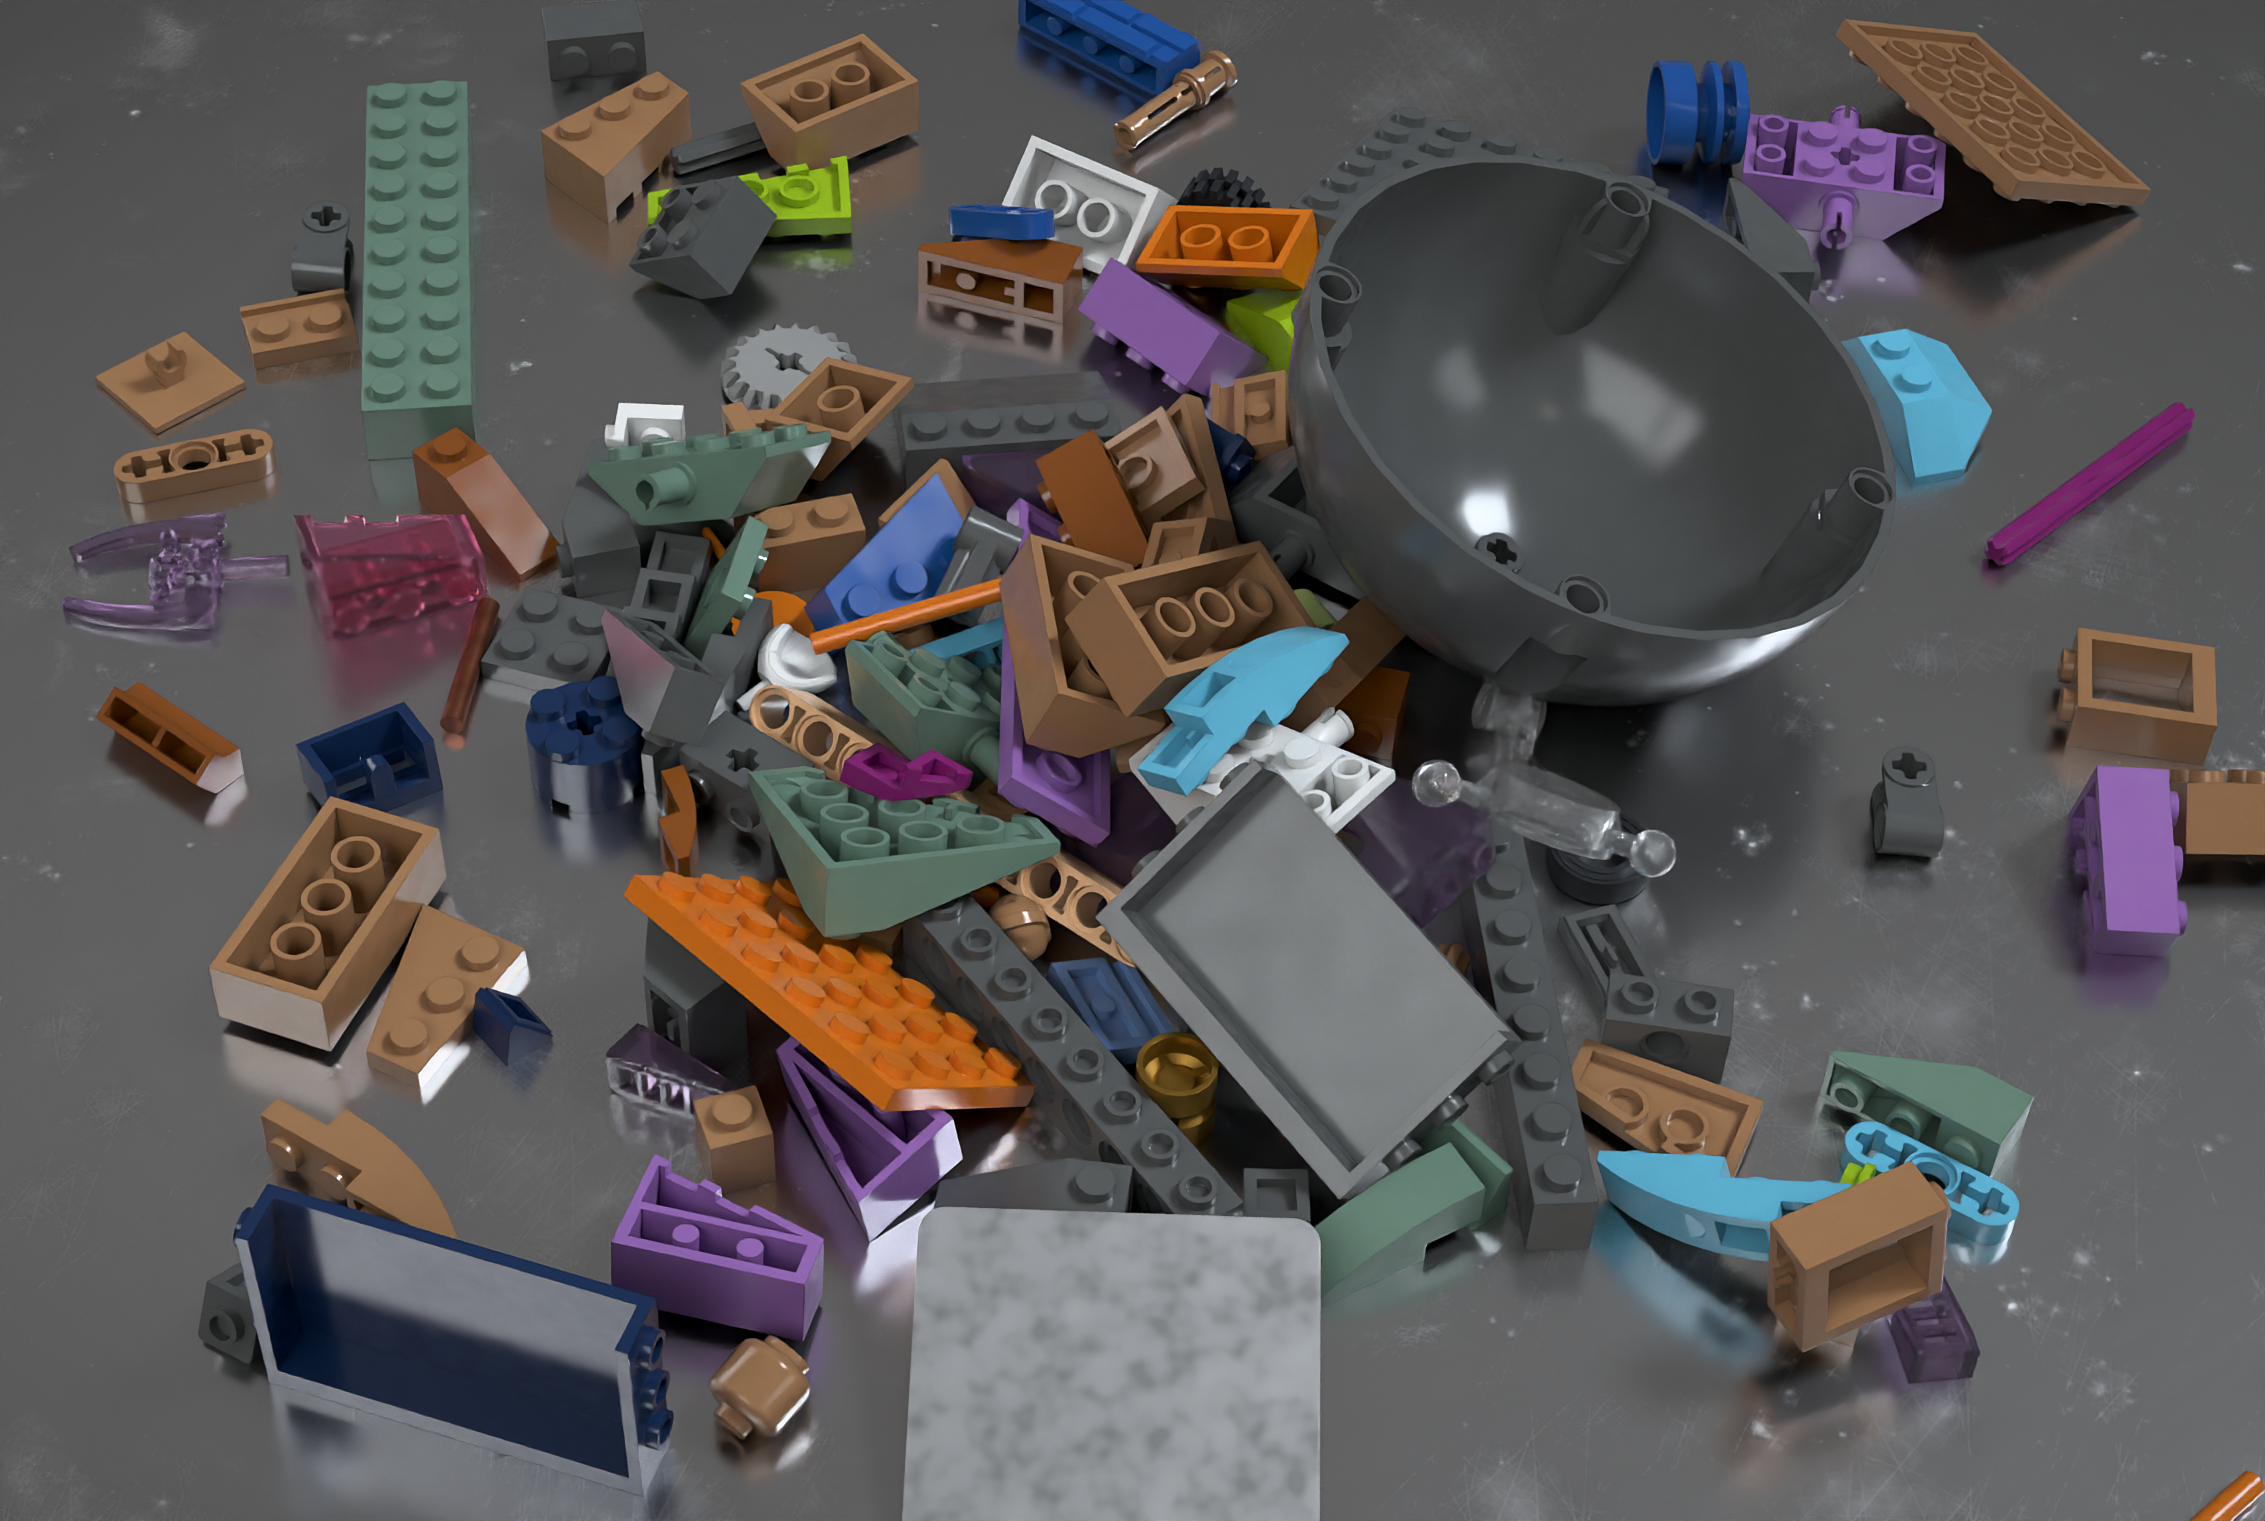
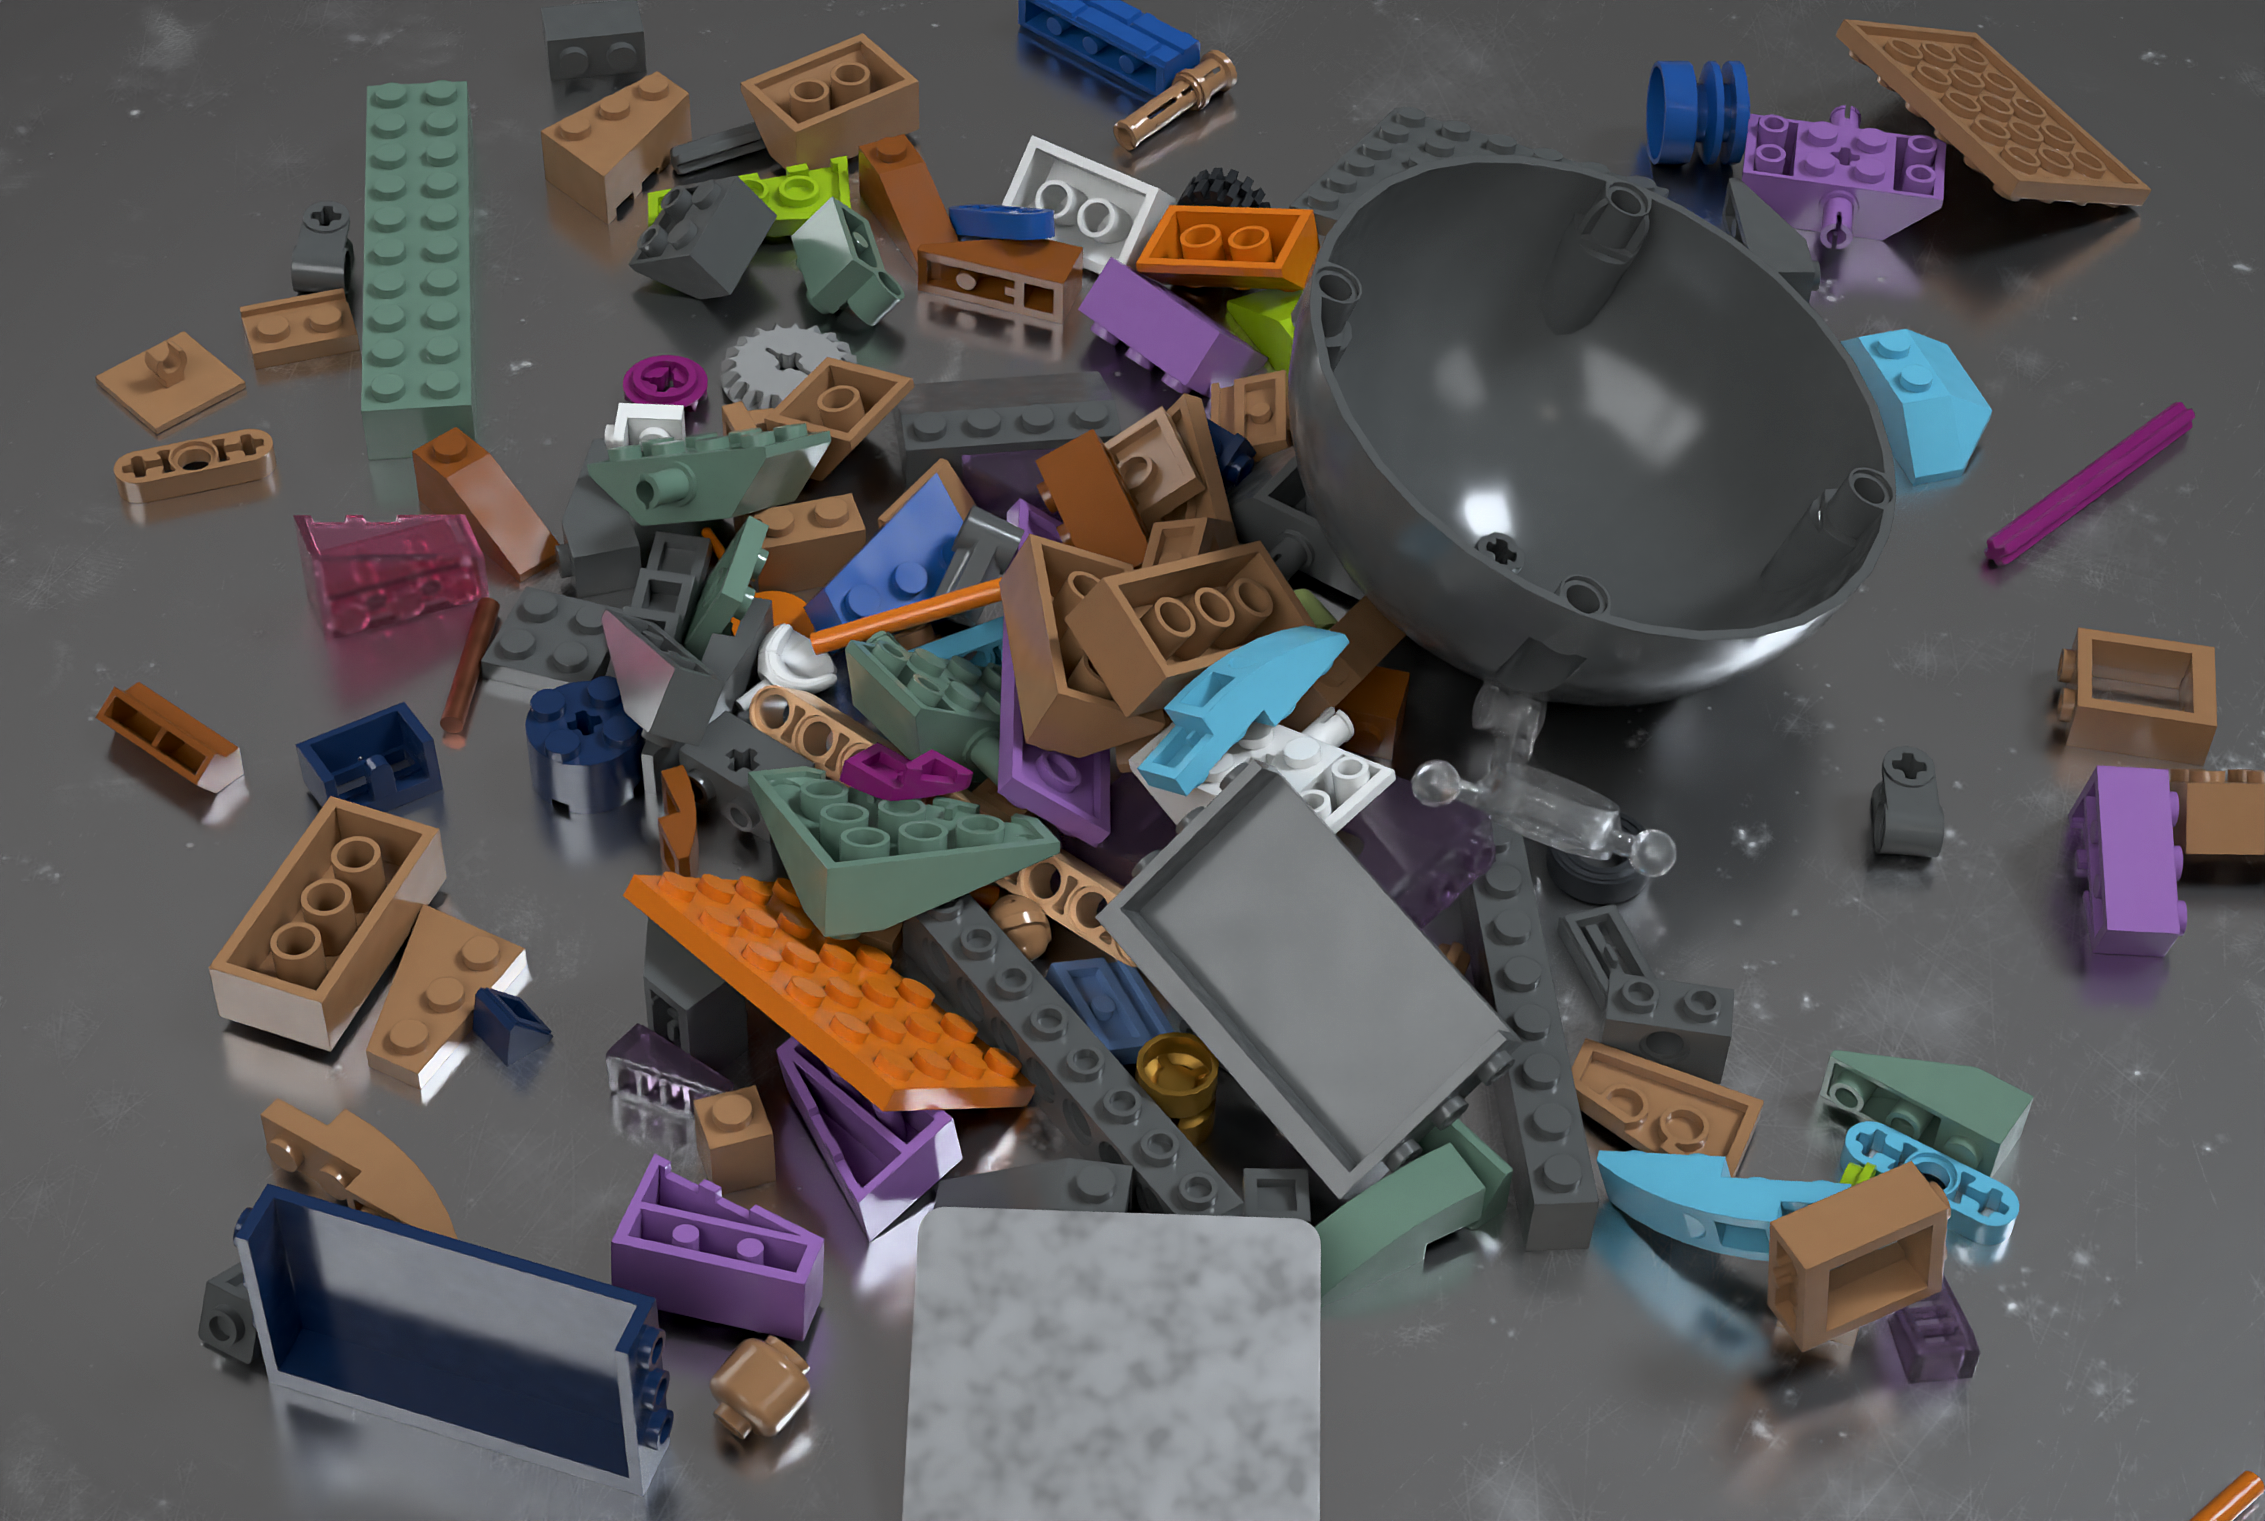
(197, 572): clear purple bar -> none
(652, 374): none -> magenta gear
(844, 264): none -> sand green hinge
(903, 195): none -> dark orange slope

